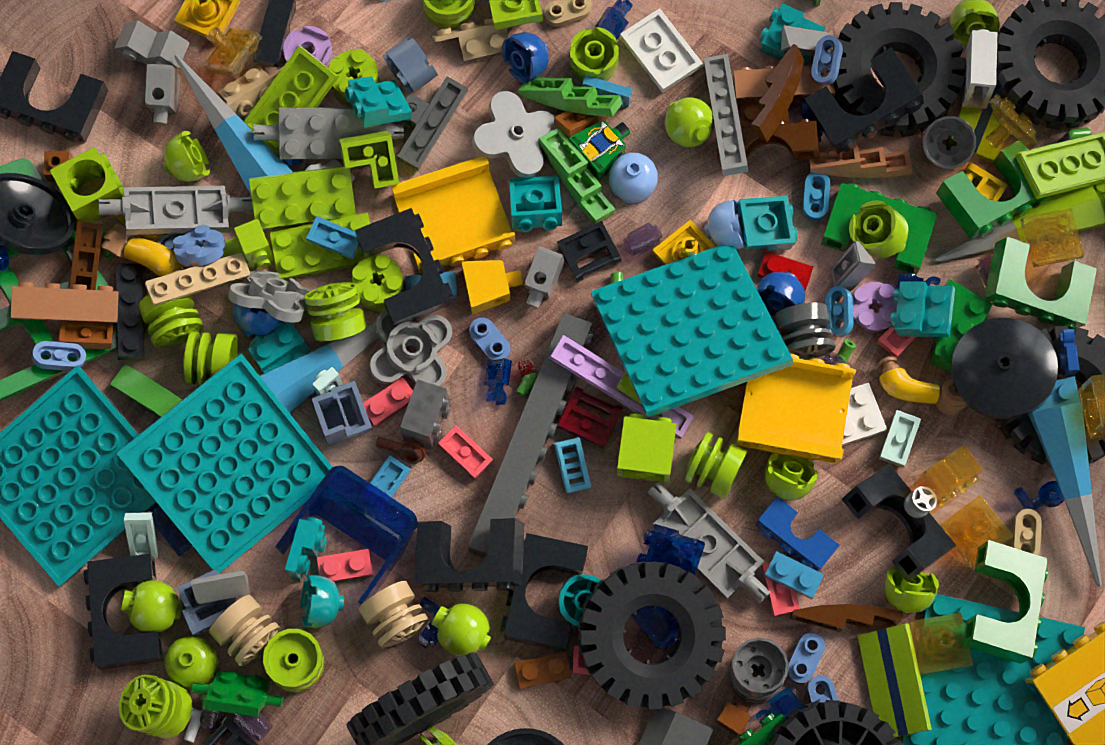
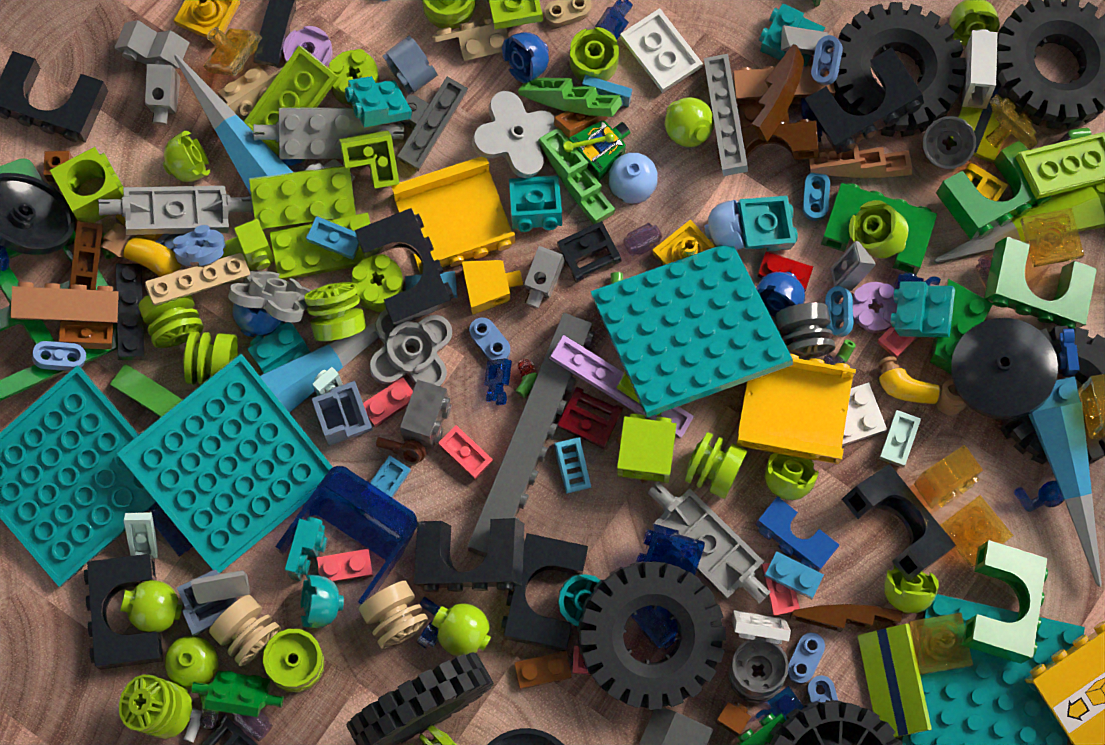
(569, 146): none -> lime hinge
(752, 625): none -> white plate
(923, 496): light grey wheel -> none
(1027, 536): tan plate -> none

